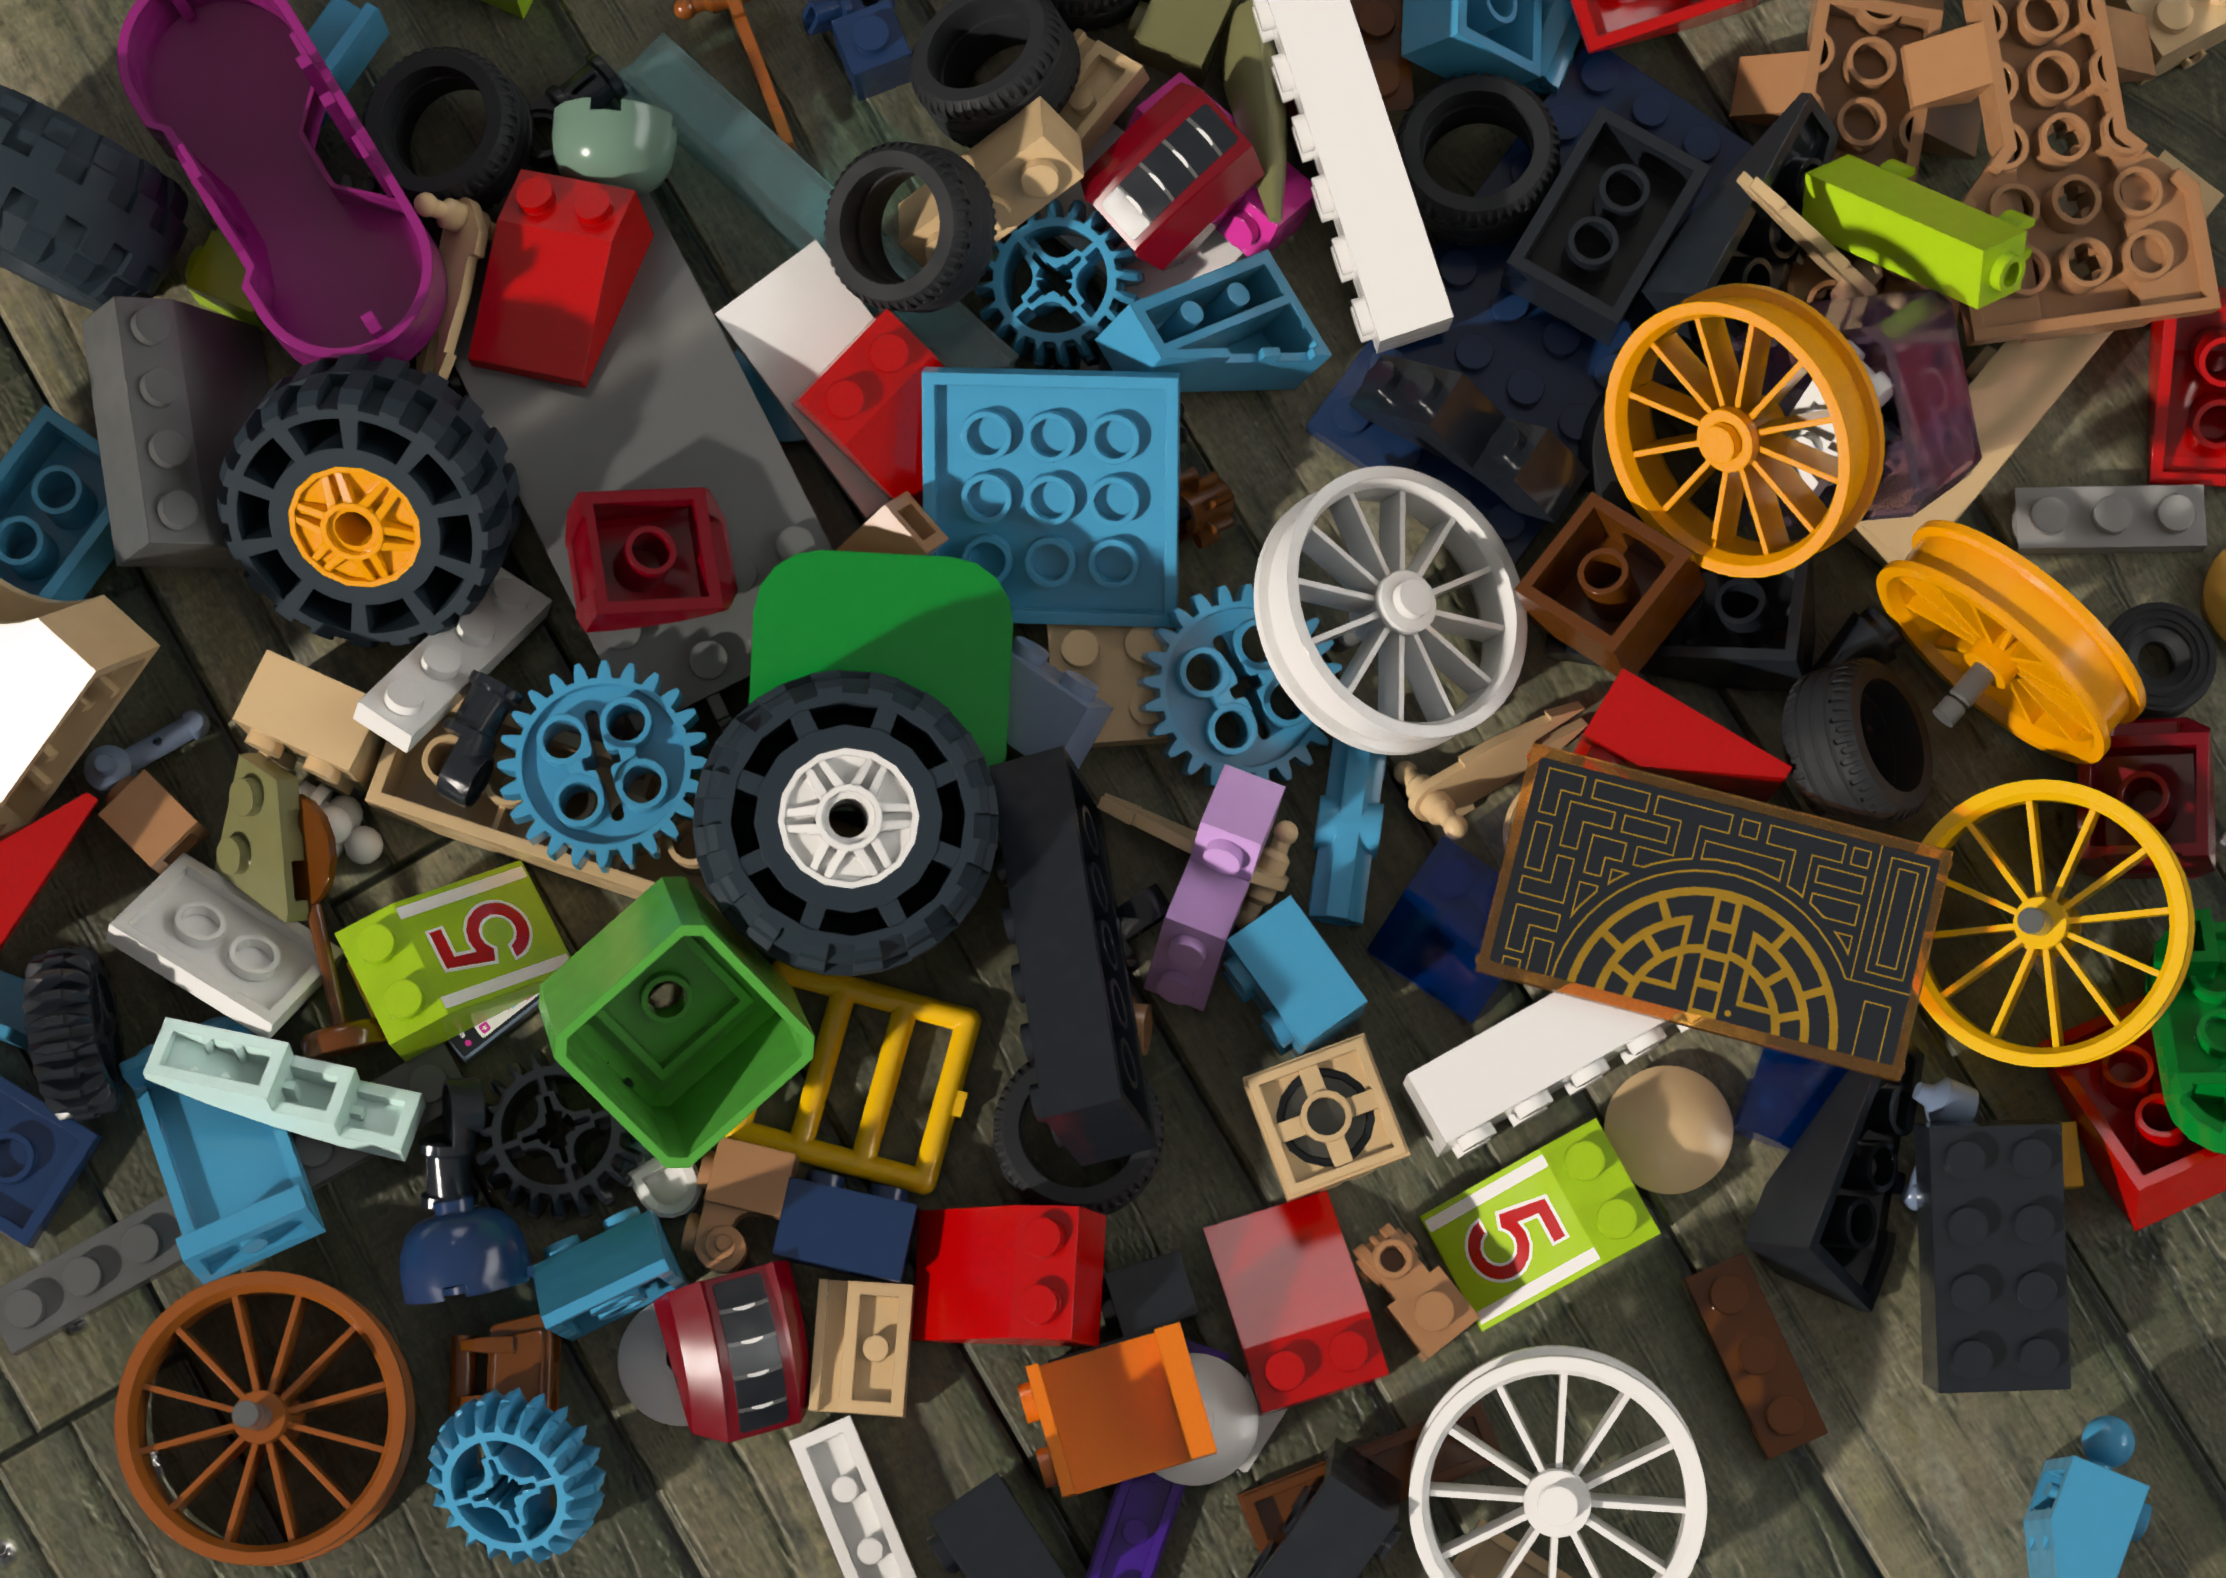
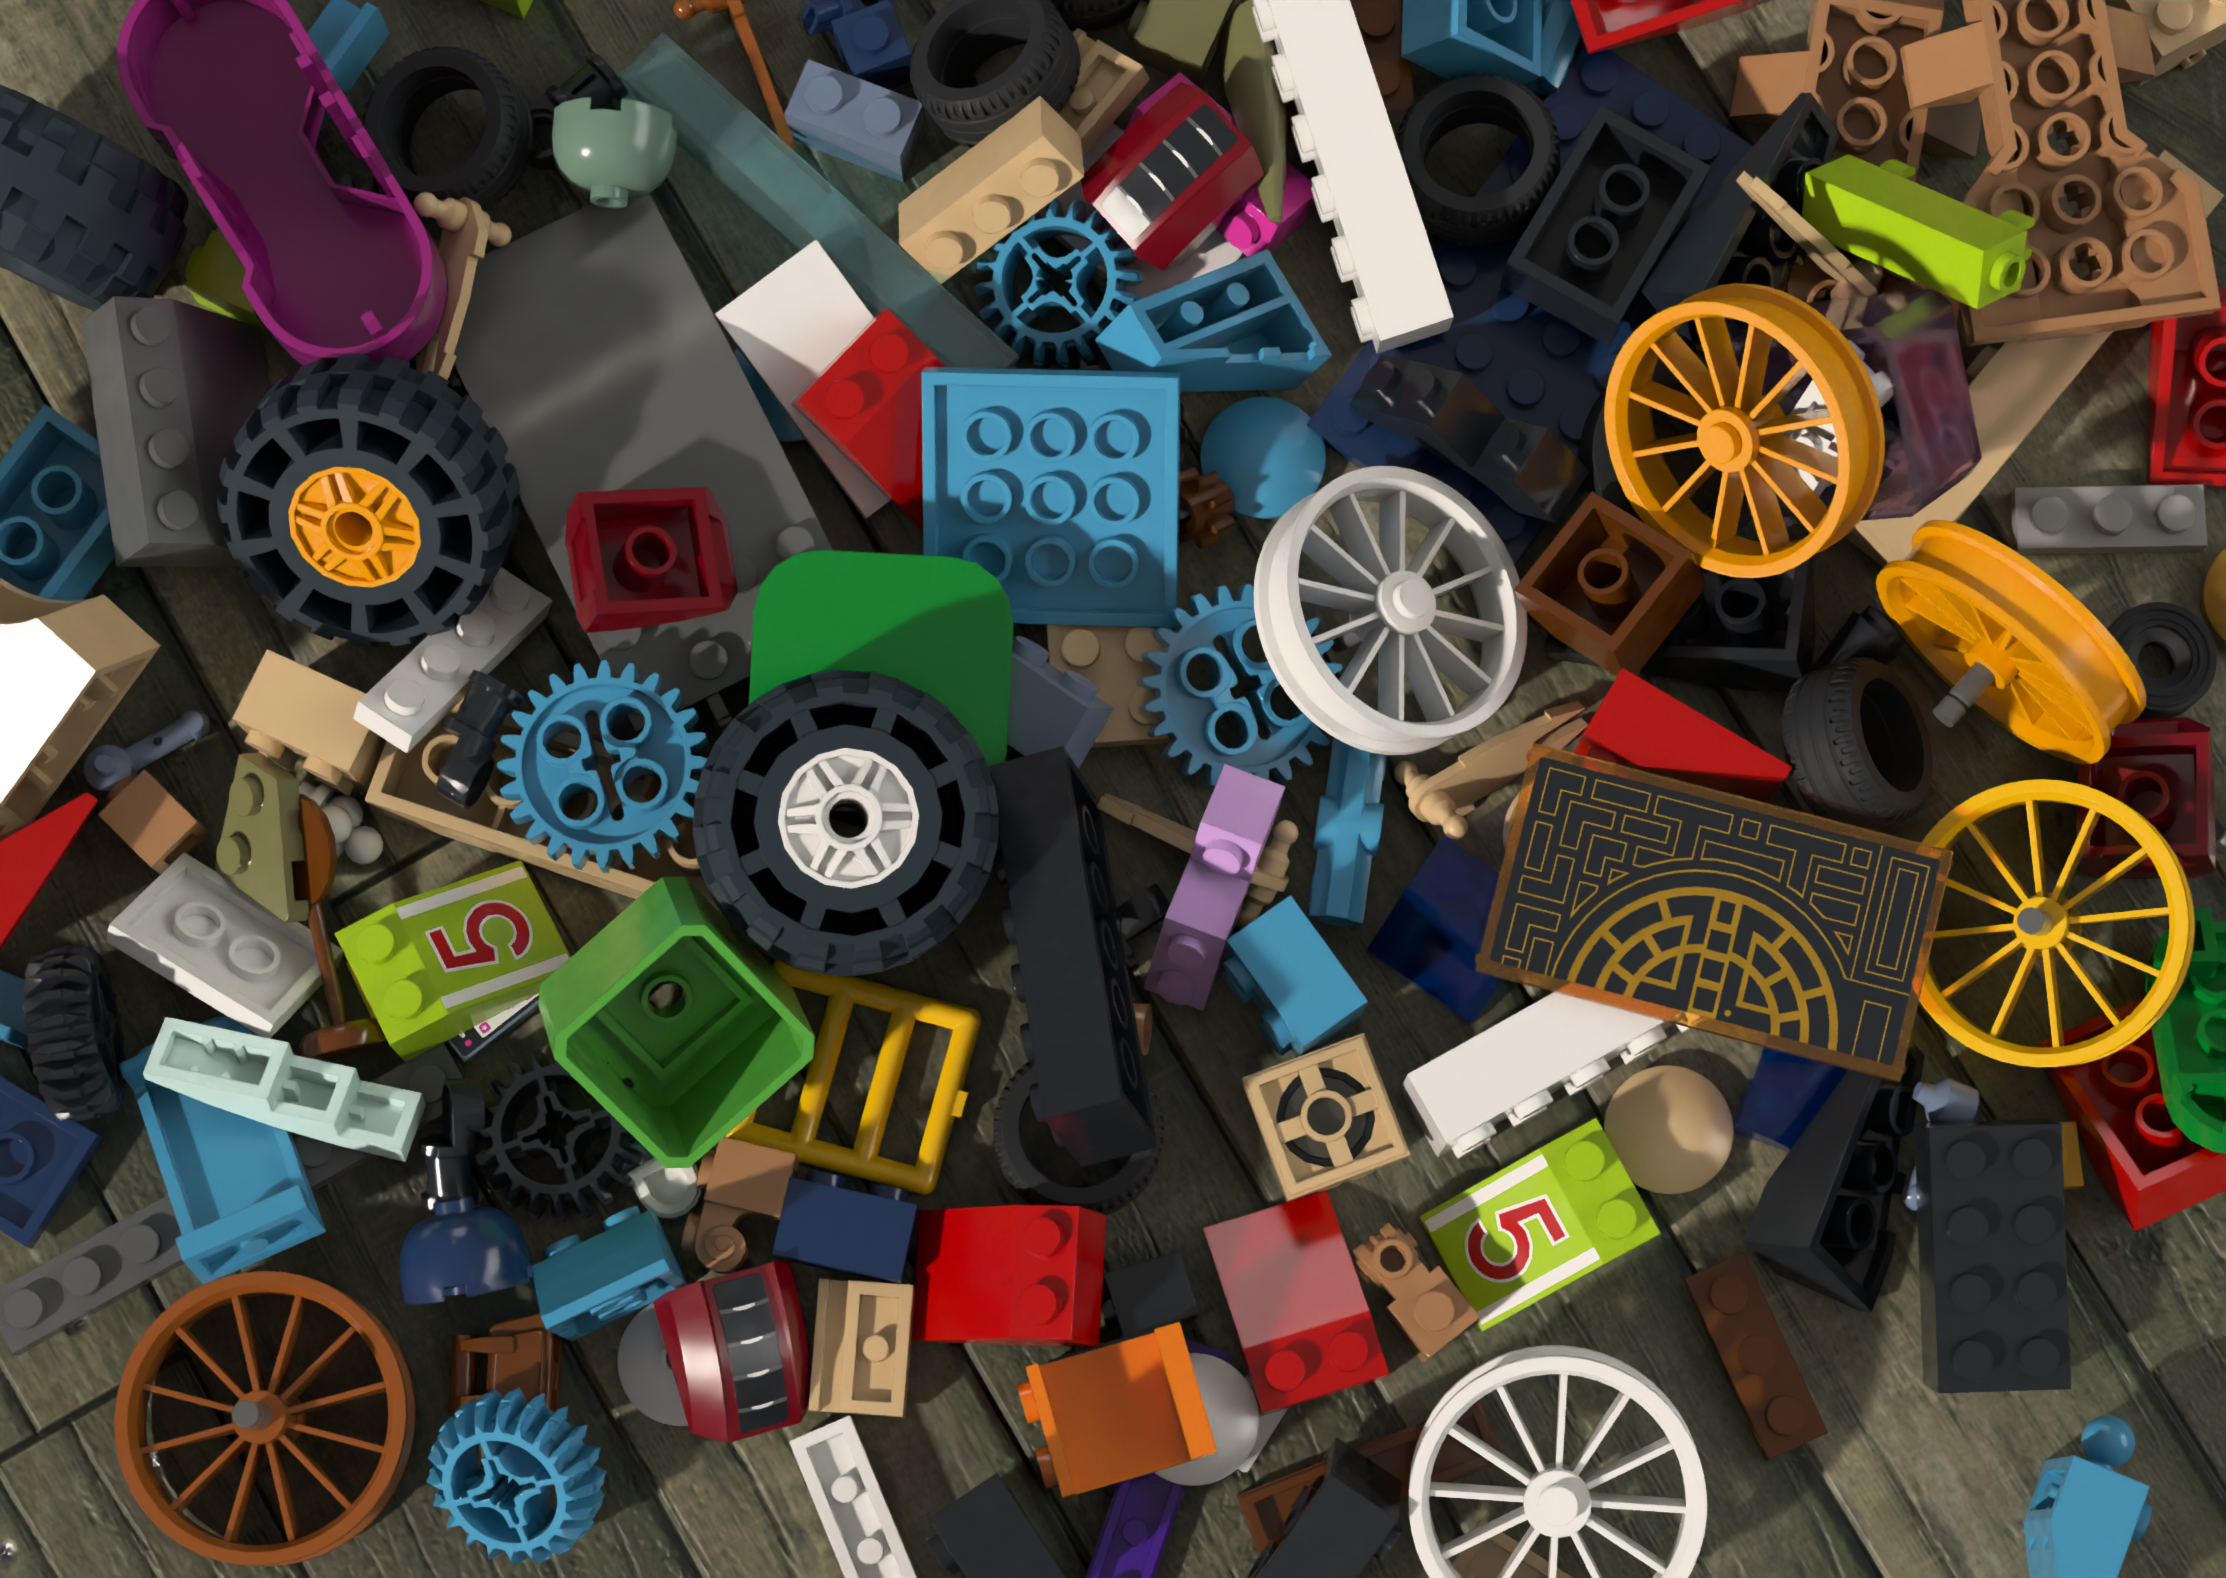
(557, 277): red slope -> none
(856, 120): none -> sand blue brick
(856, 221): black tyre -> none
(897, 529): medium nougat brick -> none
(1264, 455): none -> dark azure dish

